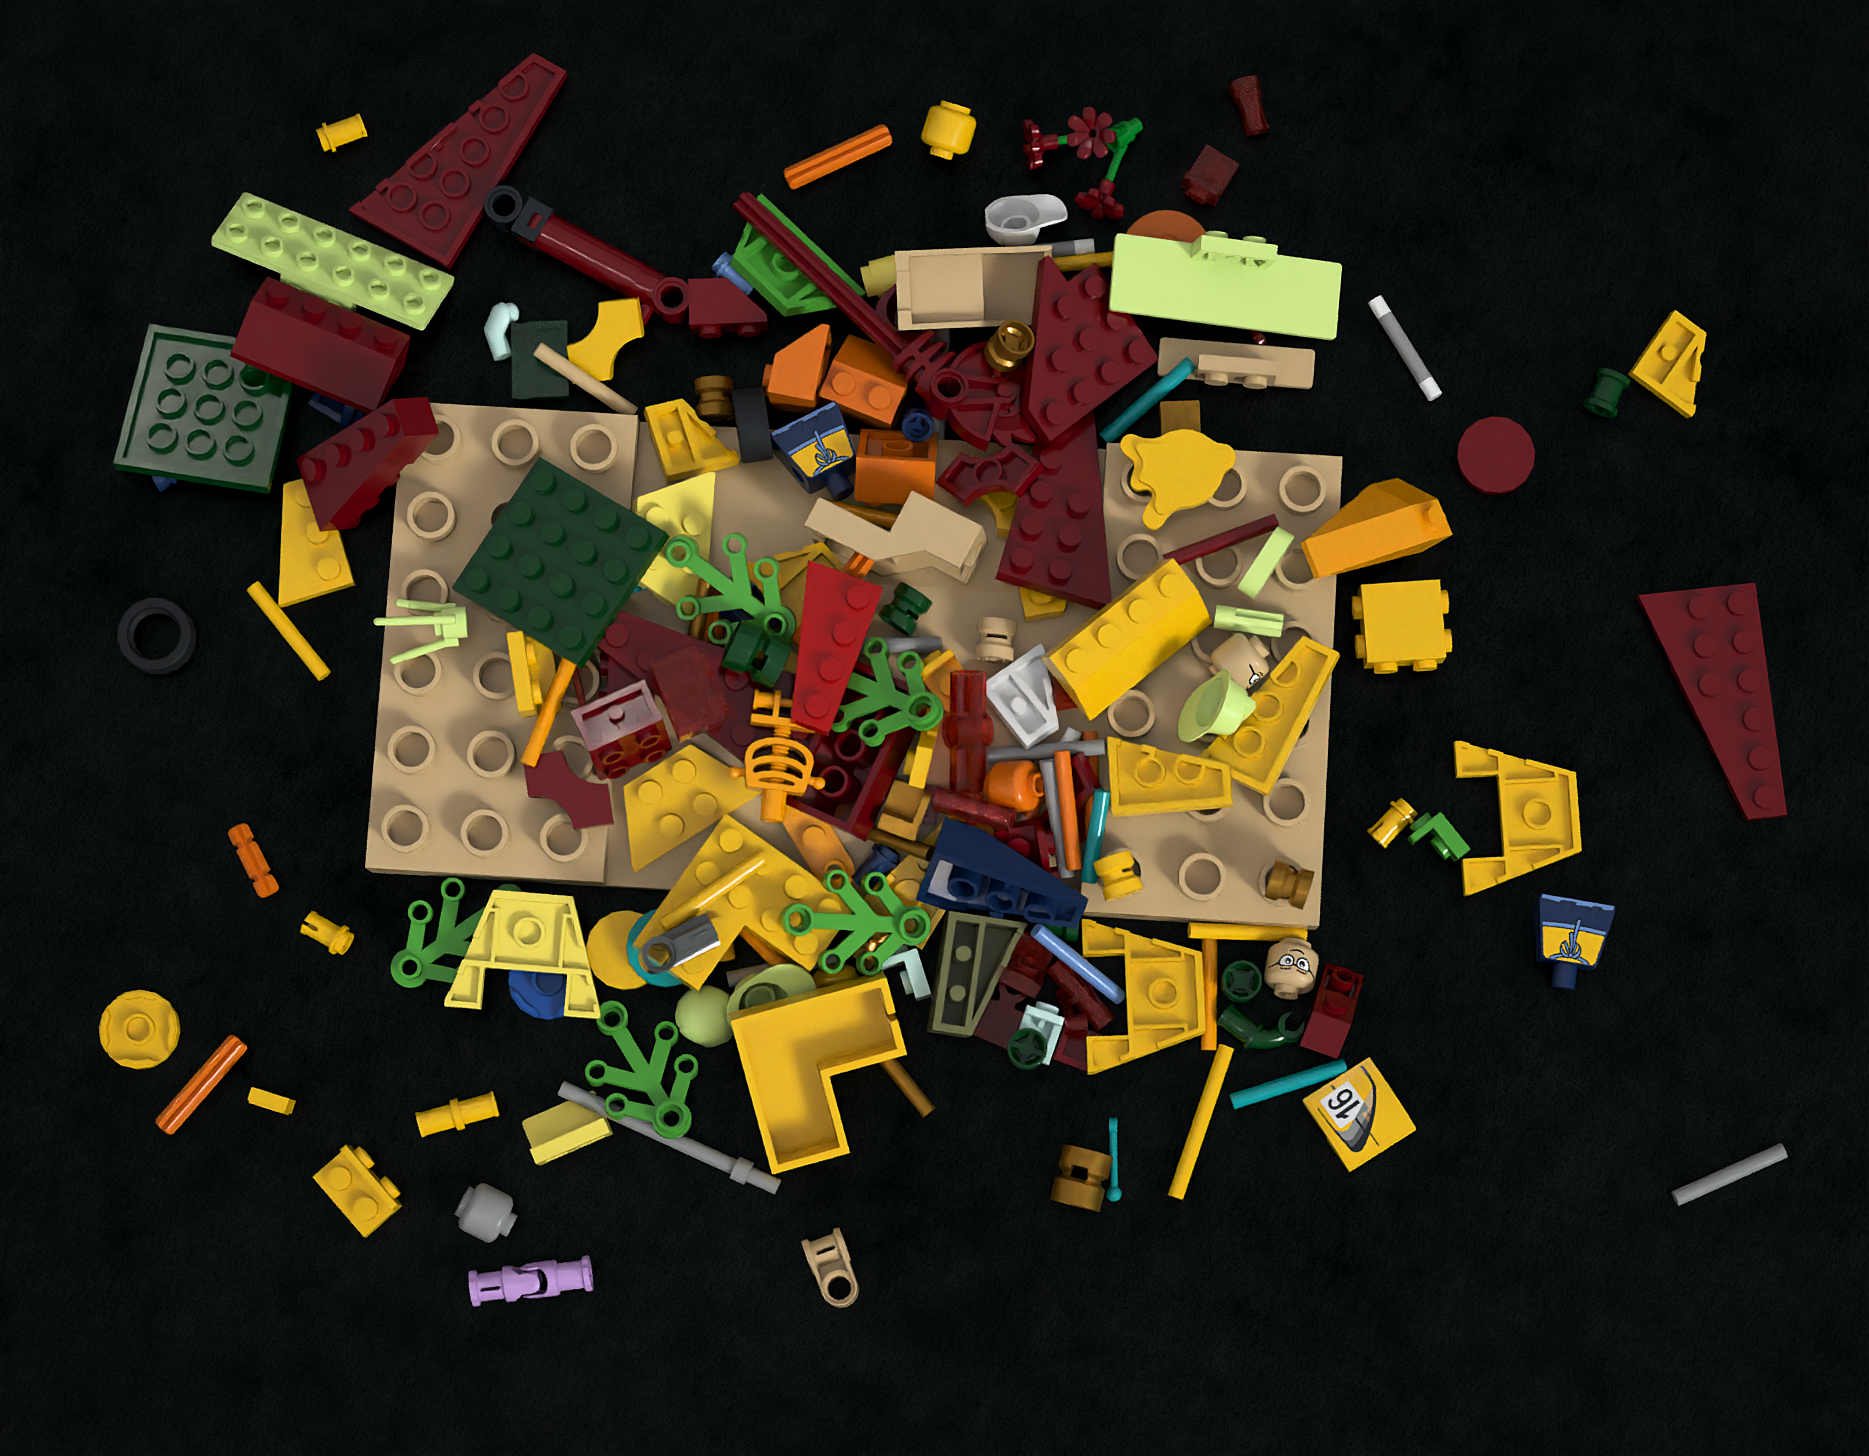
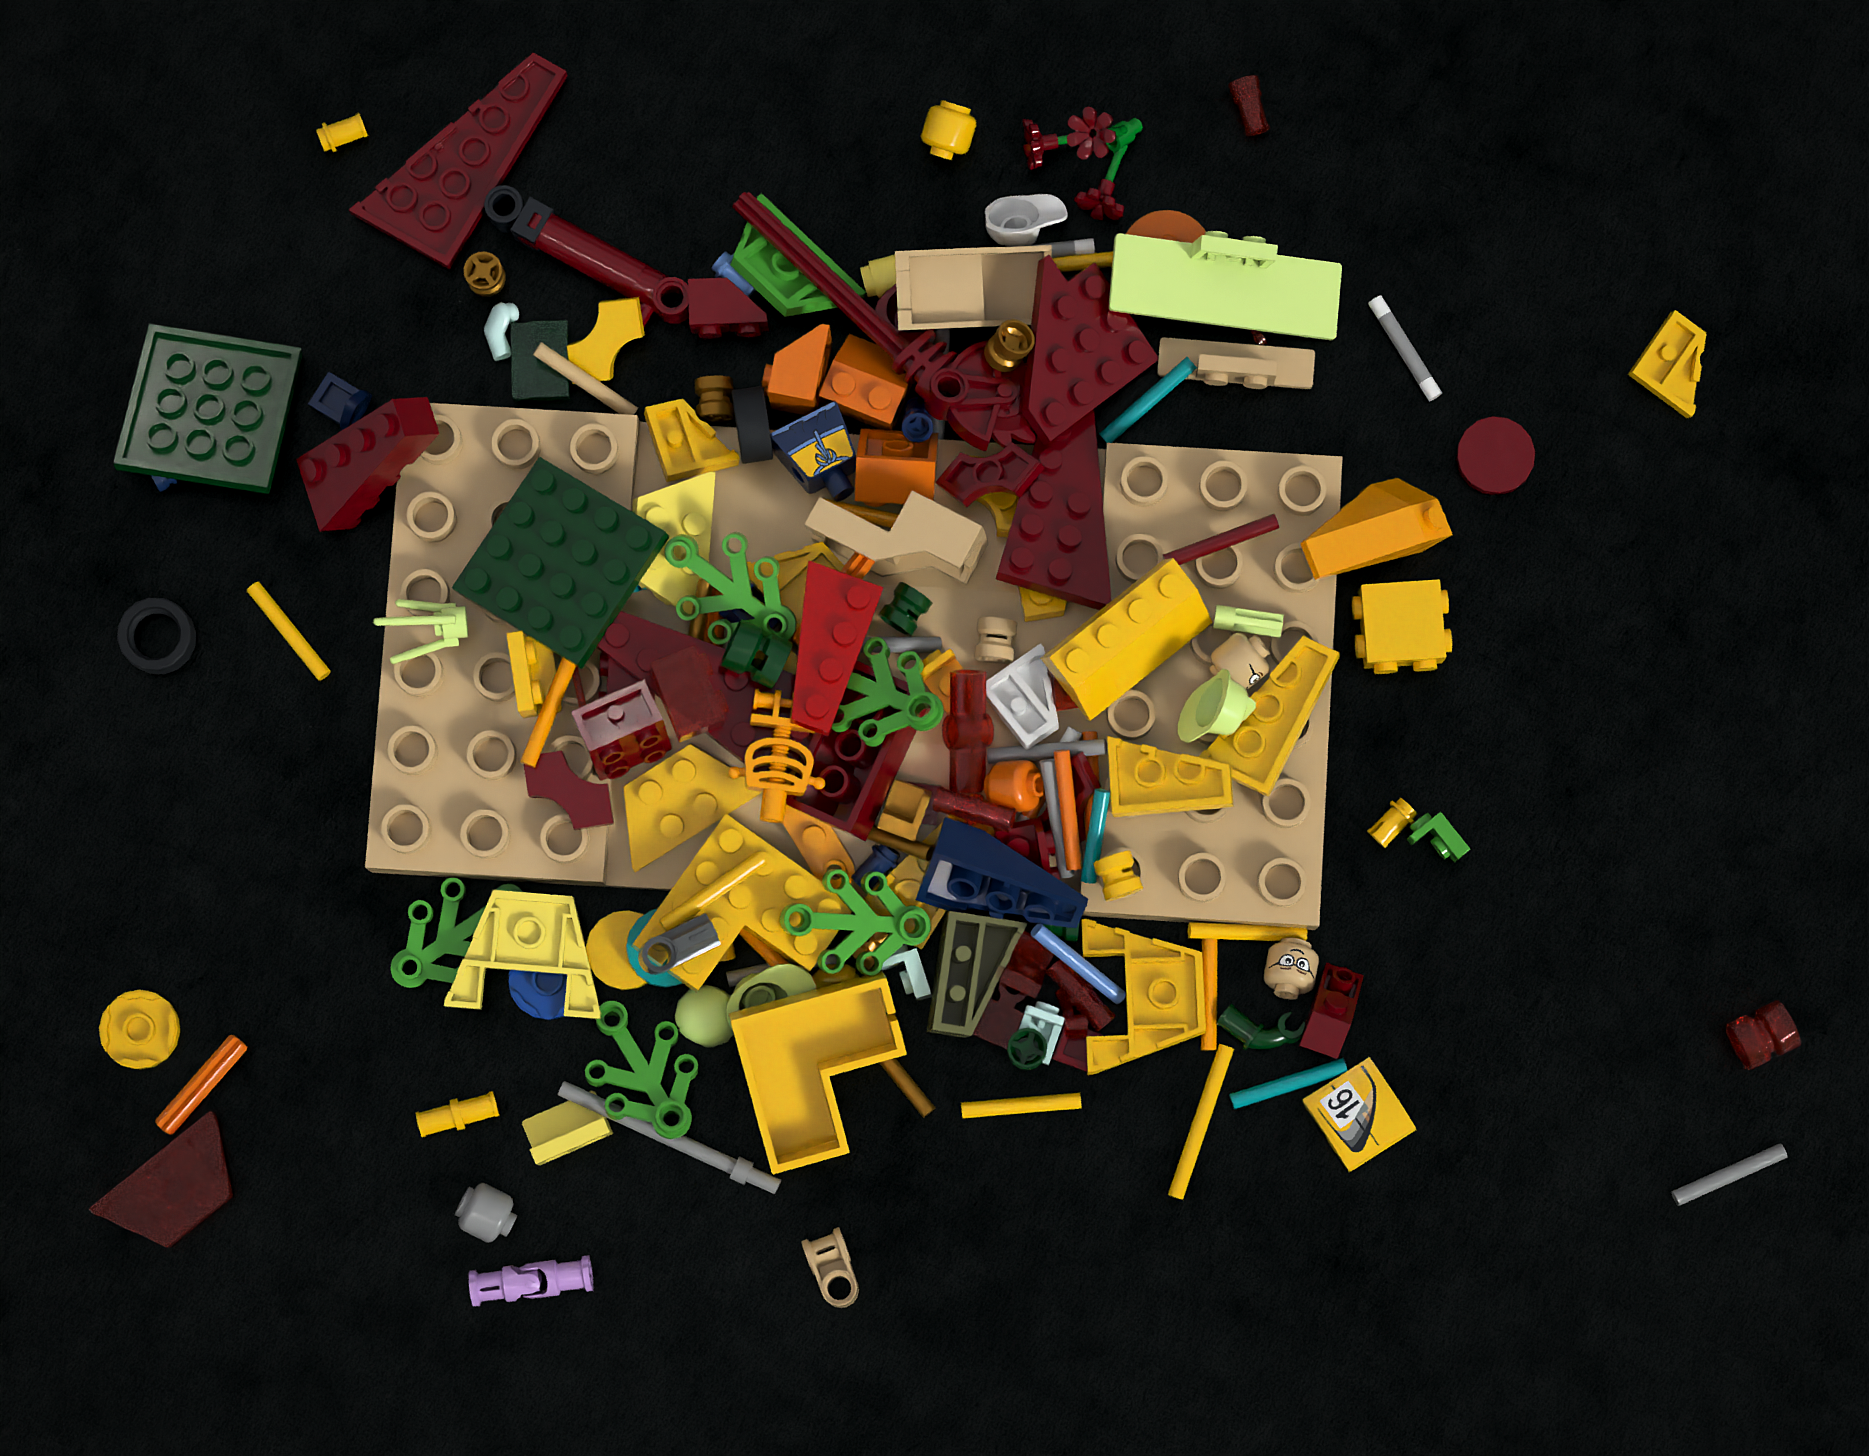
(173, 1187): none -> clear red wing
(253, 860): orange axle -> none
(271, 1101): yellow tile -> none
(309, 559): yellow wing -> none
(321, 346): dark red slope -> none
(327, 933): yellow pin -> none
(332, 262): yellowish green bracket -> none
(358, 1189): yellow bracket -> none
(480, 266): none -> pearl gold wheel
(837, 156): orange axle -> none
(919, 760): yellow wing -> none
(1021, 1105): none -> yellow bar
(1076, 1191): pearl gold wheel -> none
(1113, 1193): teal hinge -> none
(1177, 469): yellow tile -> none
(1179, 415): pearl gold panel -> none
(1209, 176): clear red bracket -> none
(1245, 976): dark green wheel -> none
(1266, 562): yellowish green beam -> none
(1286, 883): pearl gold wheel -> none
(1535, 815): yellow wing -> none
(1570, 935): torso -> none
(1606, 392): dark green bush -> none
(1722, 671): dark red wing -> none
(1760, 1036): none -> clear red wheel

